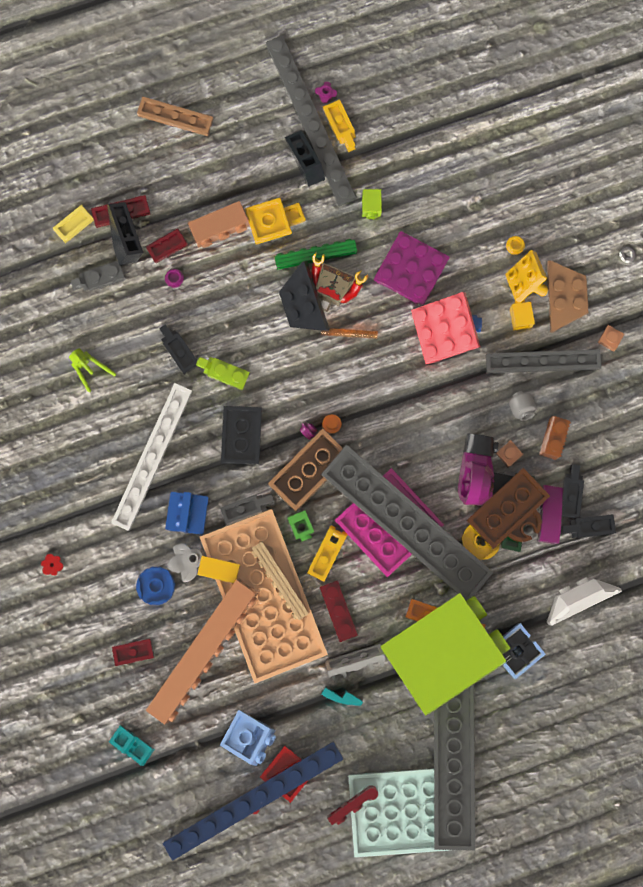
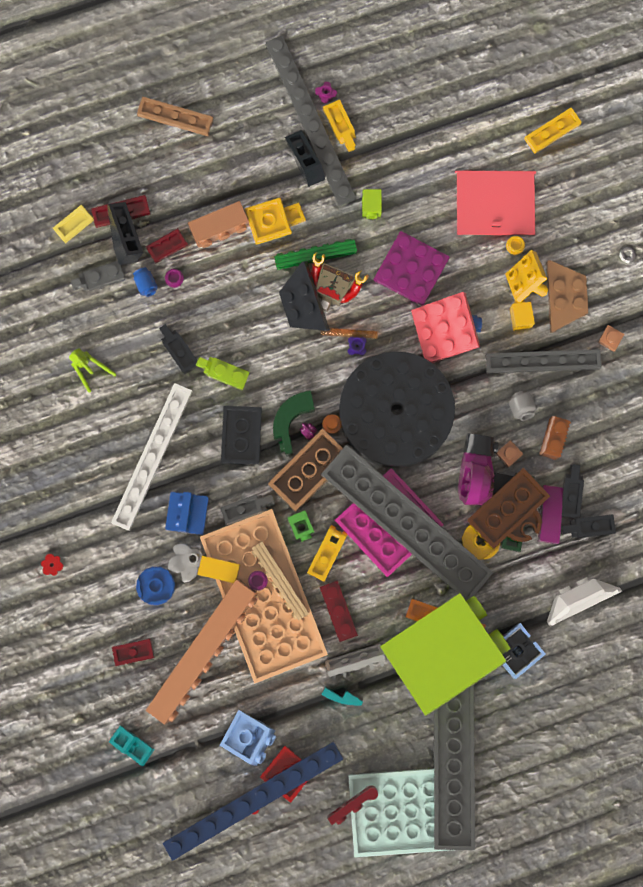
(145, 282): none -> blue brick
(257, 580): none -> magenta plate
(292, 408): none -> dark green arch
(357, 341): none -> dark purple plate
(403, 382): none -> black brick
(495, 200): none -> coral piece
(553, 130): none -> yellow plate

